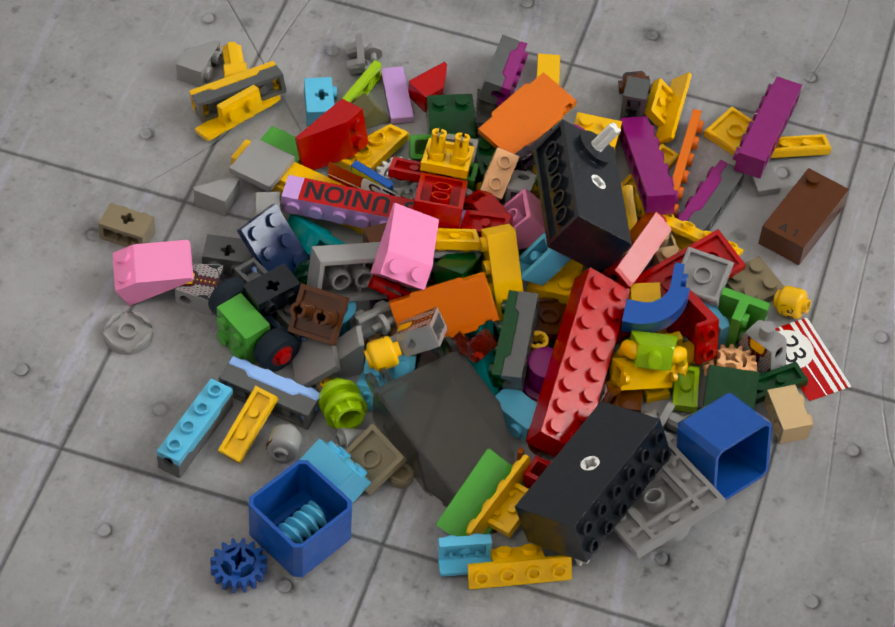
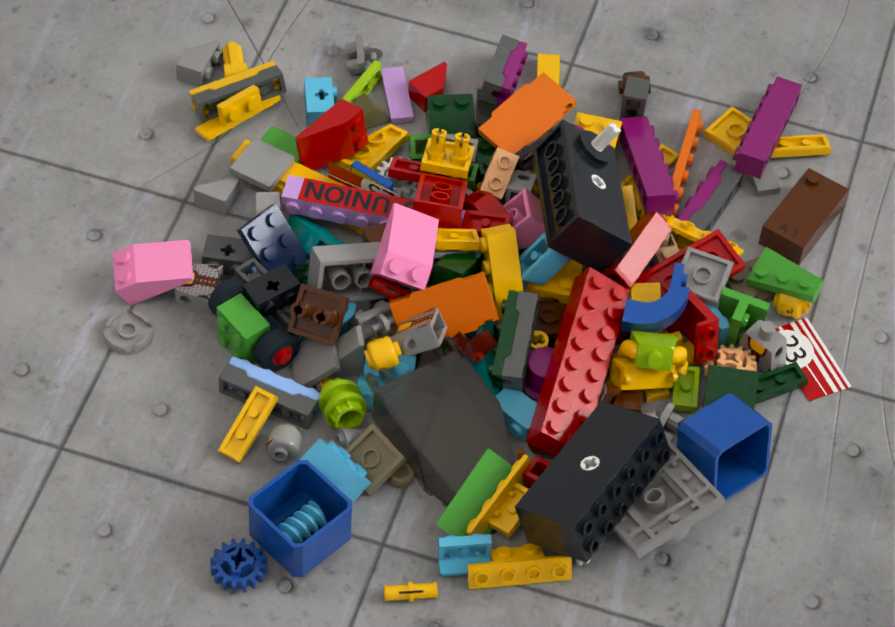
(126, 226): dark tan brick -> none
(195, 428): medium azure piece -> none
(429, 590): none -> yellow pin
(666, 105): yellow bracket -> none
(783, 276): none -> bright green wing
(788, 414): tan brick -> none

